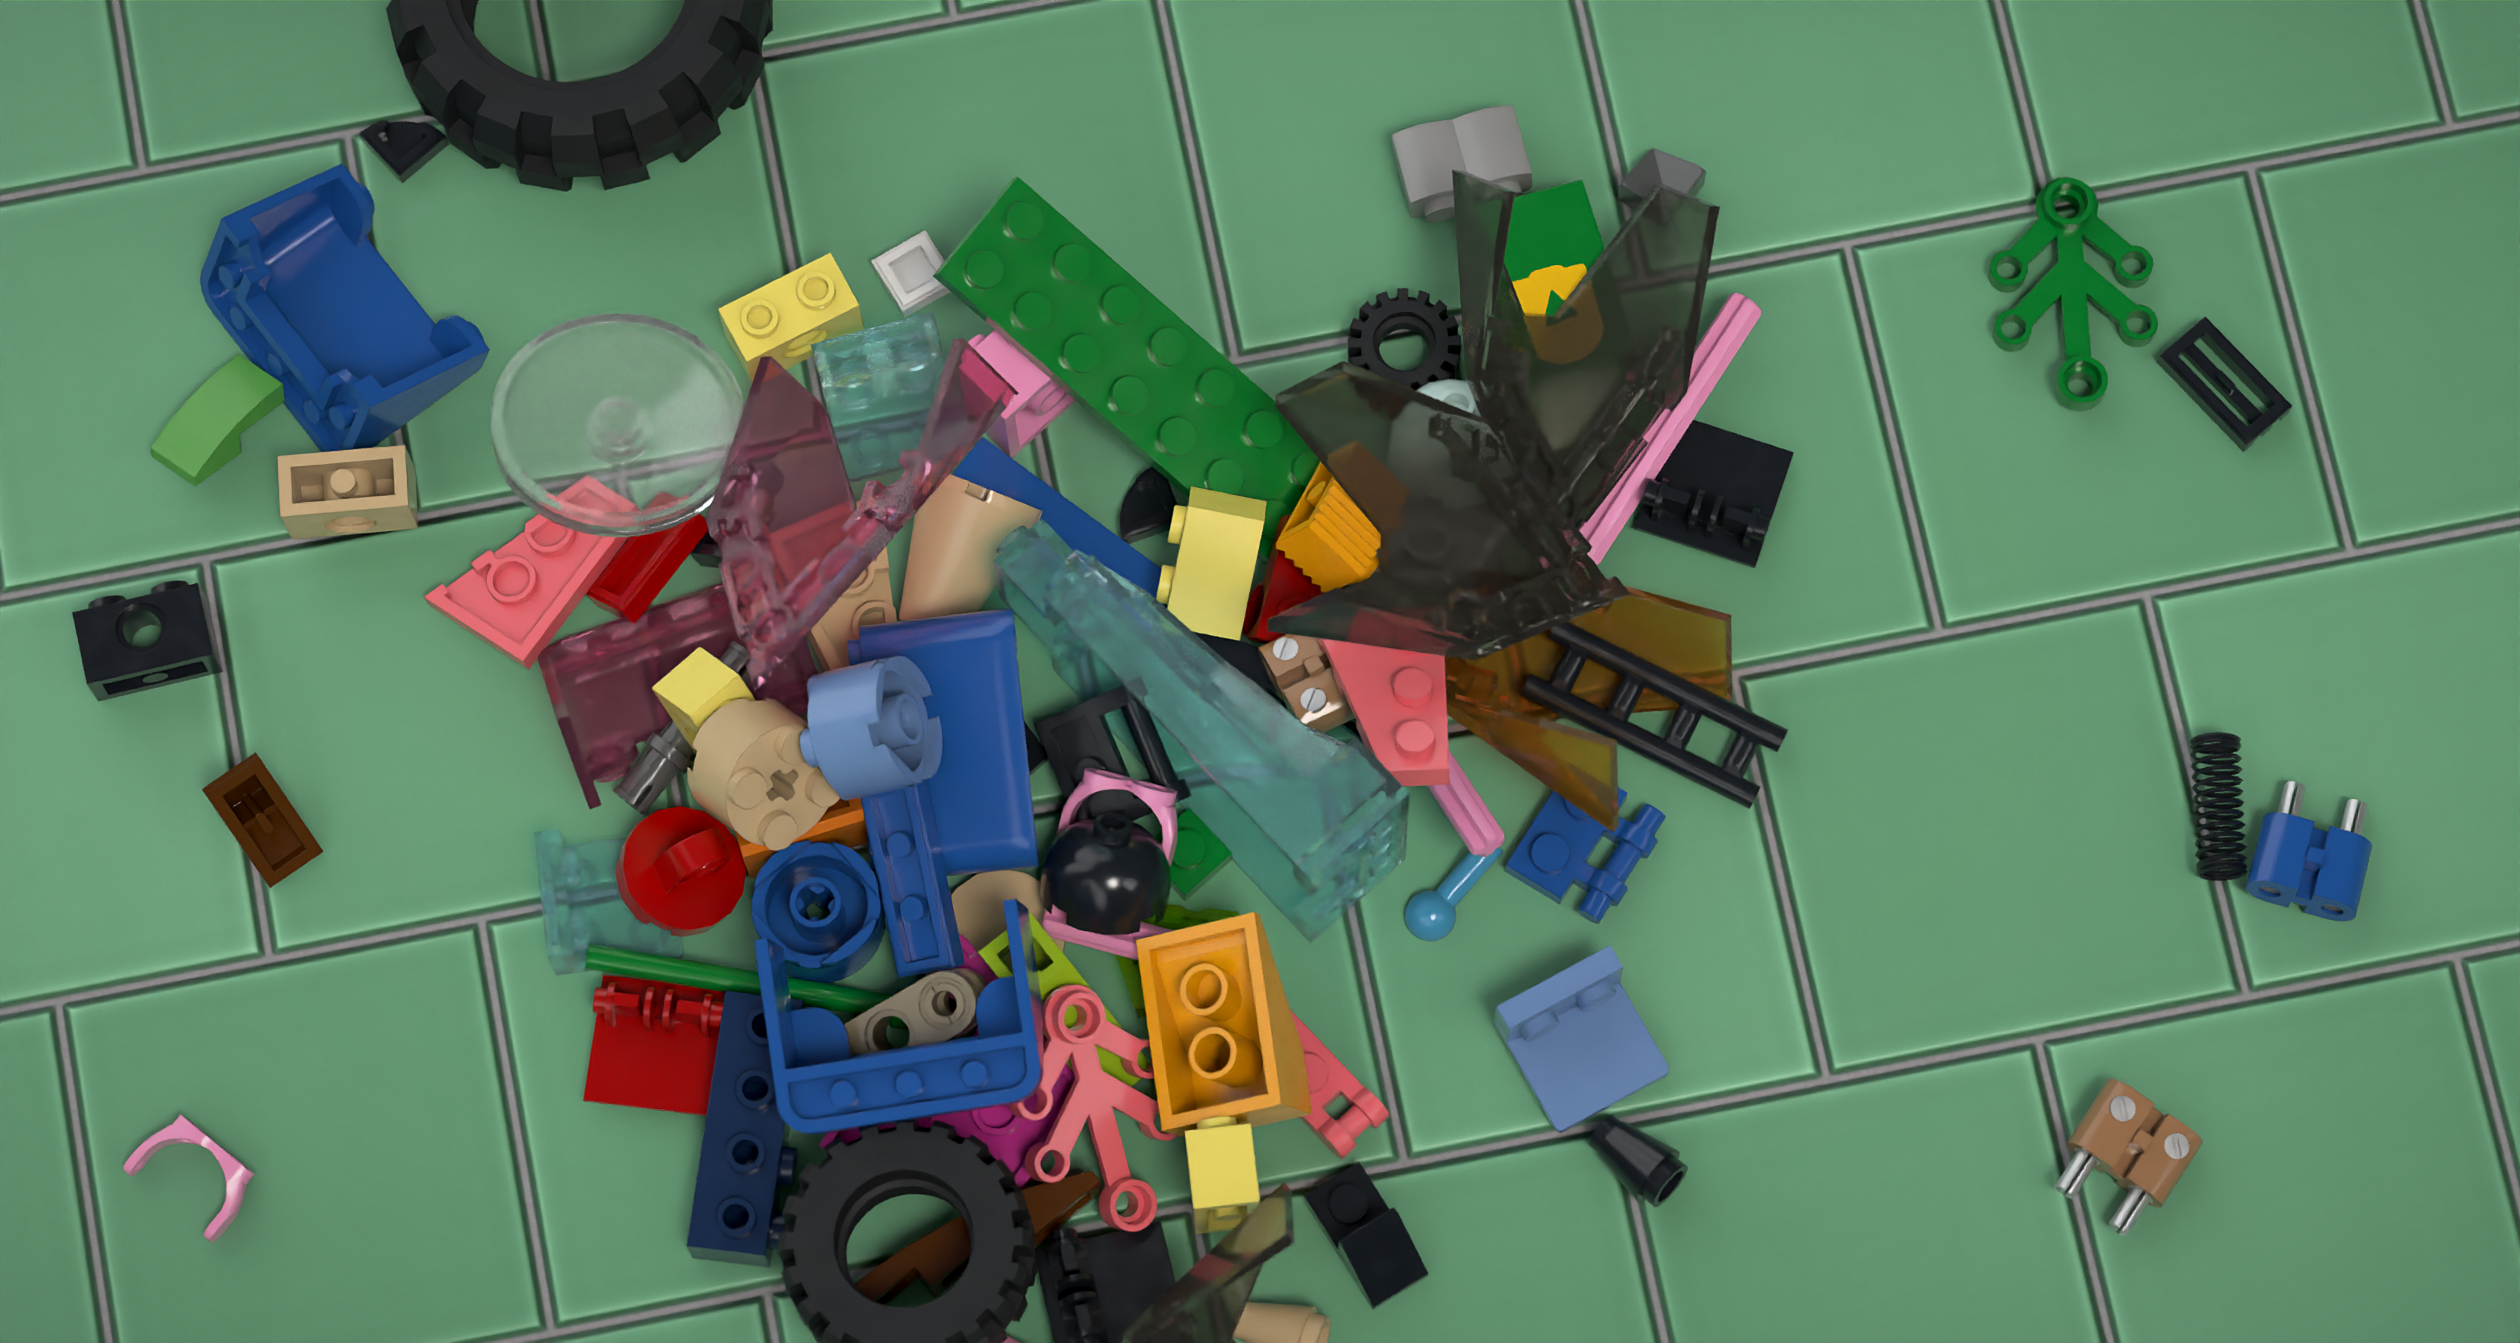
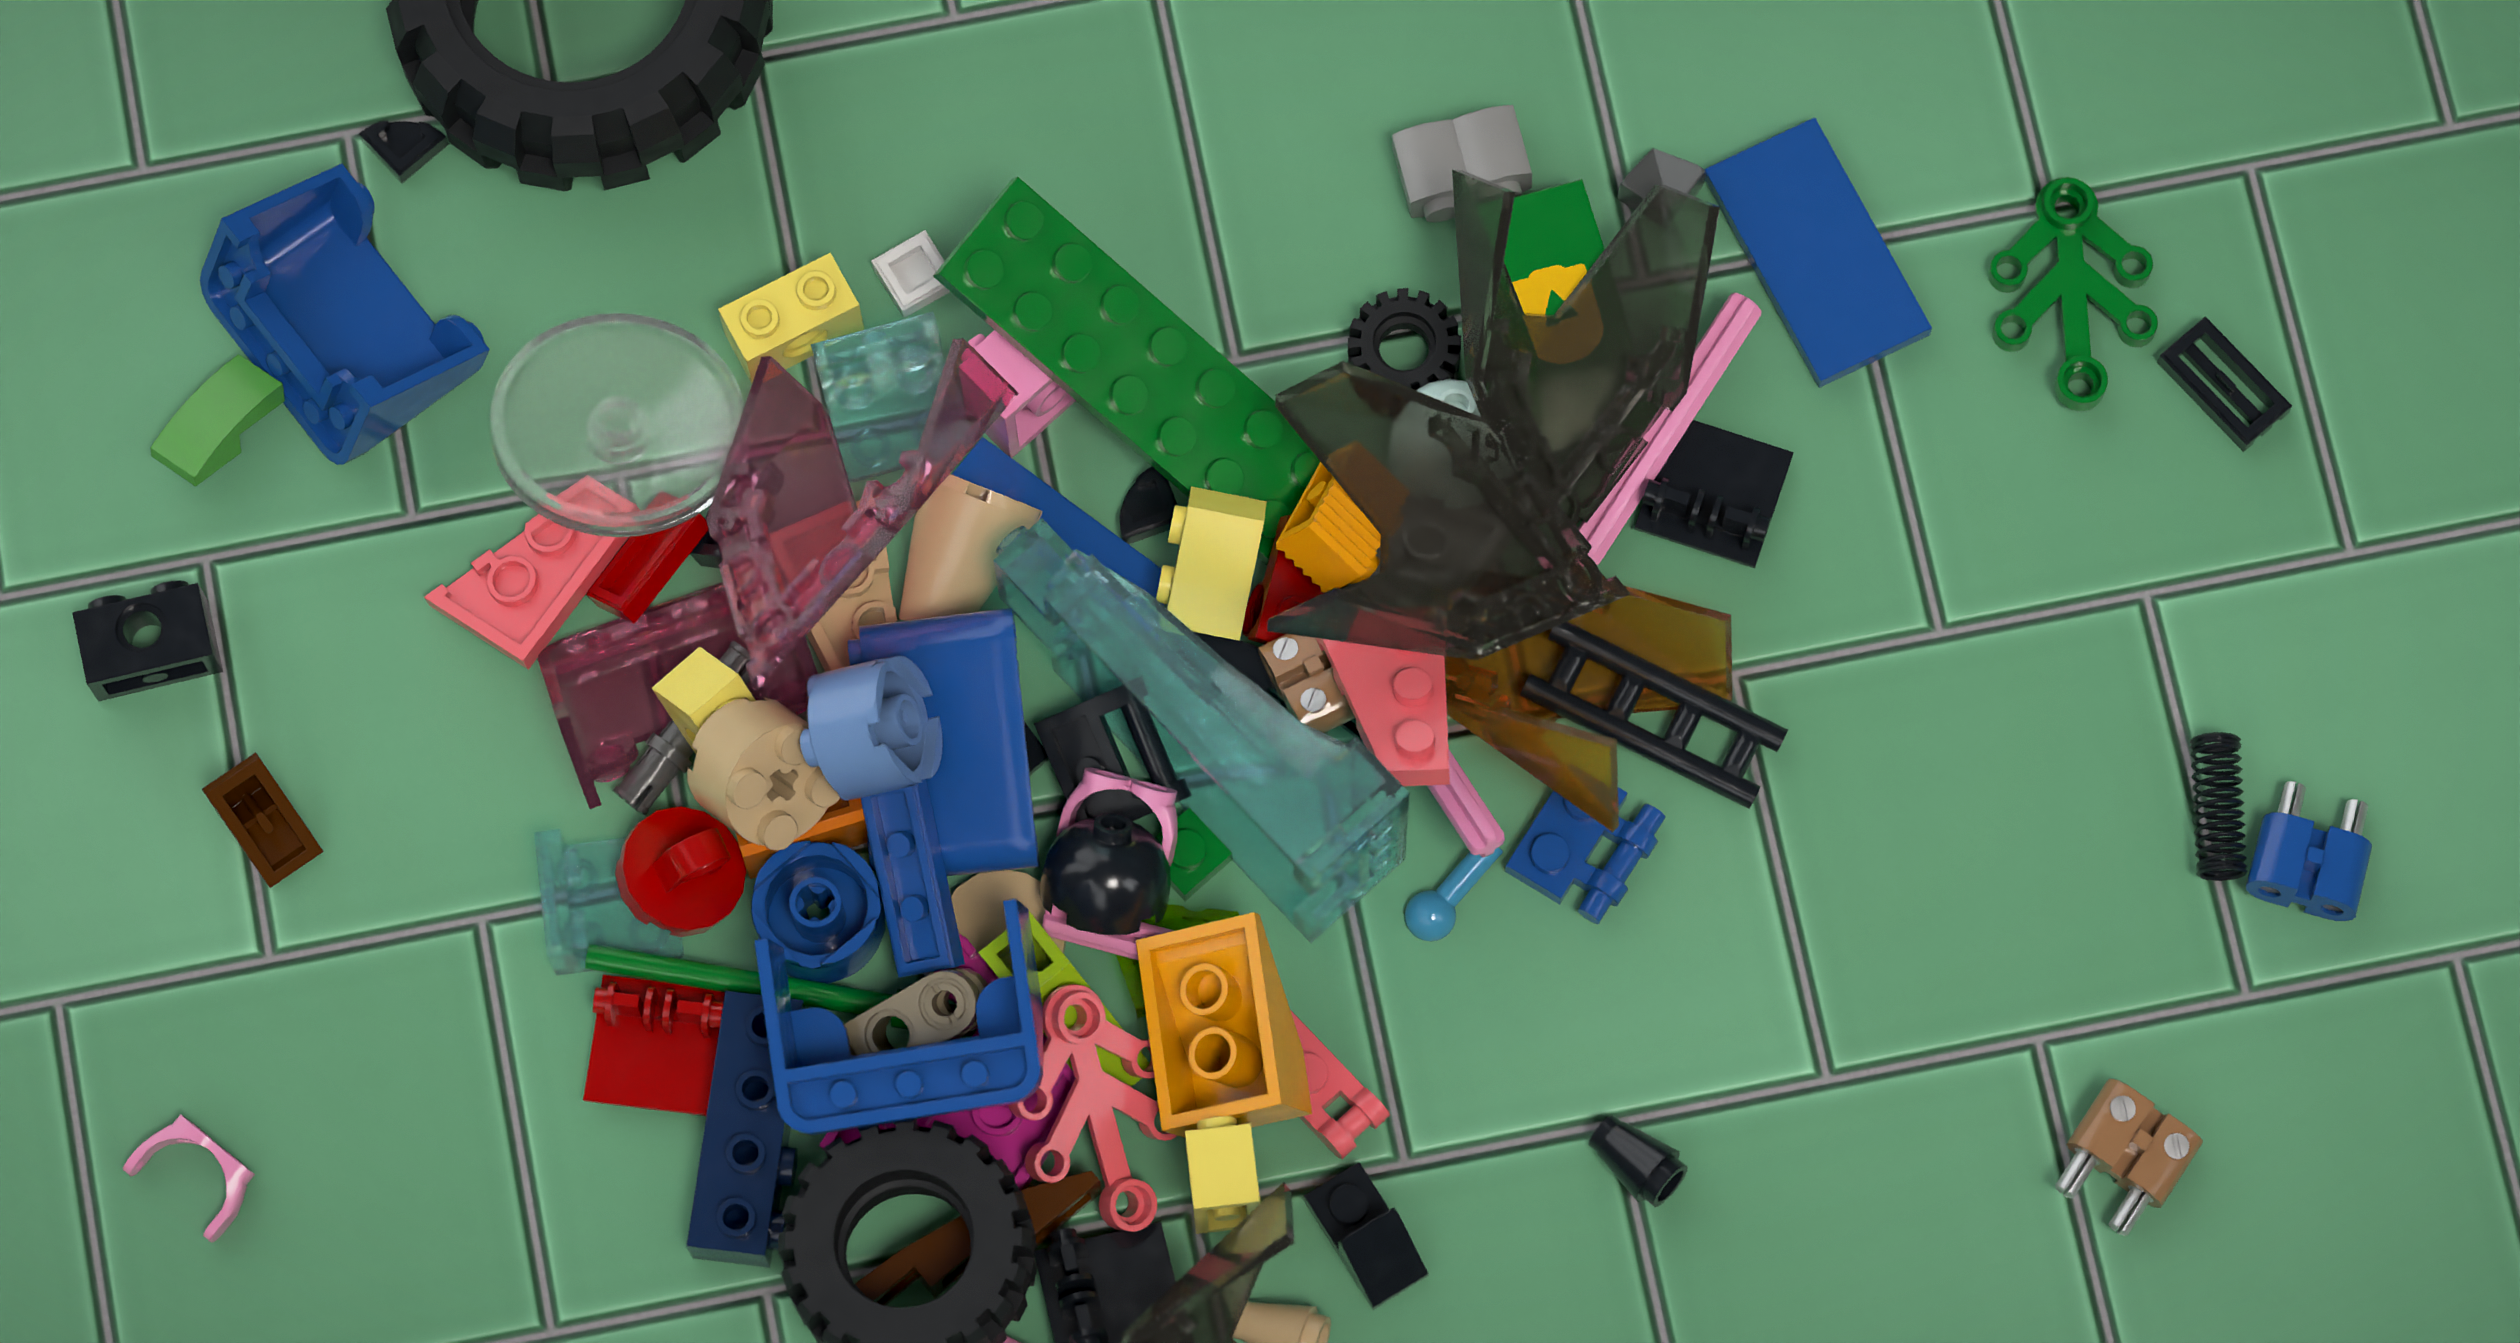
(347, 492): tan brick -> none
(1580, 1041): medium blue bracket -> none
(1817, 252): none -> blue tile

